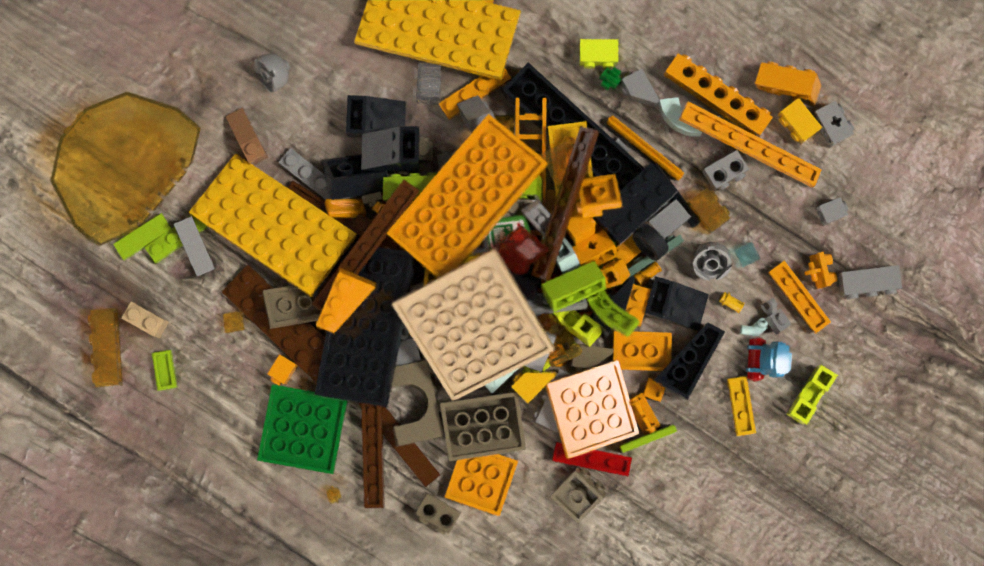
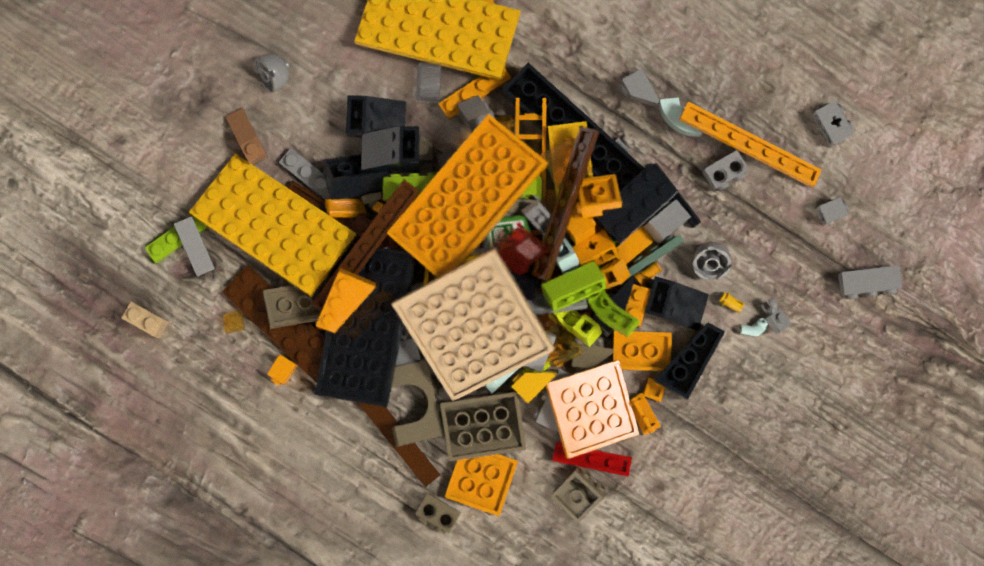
(106, 347): clear yellow brick -> none
(120, 162): clear yellow windscreen -> none
(142, 236): lime tile -> none
(164, 370): lime tile -> none
(302, 429): green plate -> none
(333, 495): clear yellow plate -> none
(373, 456): reddish brown plate -> none
(598, 53): neon yellow brick -> none
(610, 78): green gear -> none
(645, 148): light orange axle -> none
(647, 438): lime tile -> none
(650, 242): black tyre -> none
(707, 96): light orange brick -> none
(709, 210): clear yellow brick -> none
(741, 406): yellow tile -> none
(747, 254): clear light blue tile -> none
(767, 359): dark azure piece -> none
(788, 81): light orange wedge -> none
(799, 121): yellow brick -> none
(799, 297): light orange plate -> none
(811, 393): neon yellow arch -> none
(819, 270): light orange hips -> none

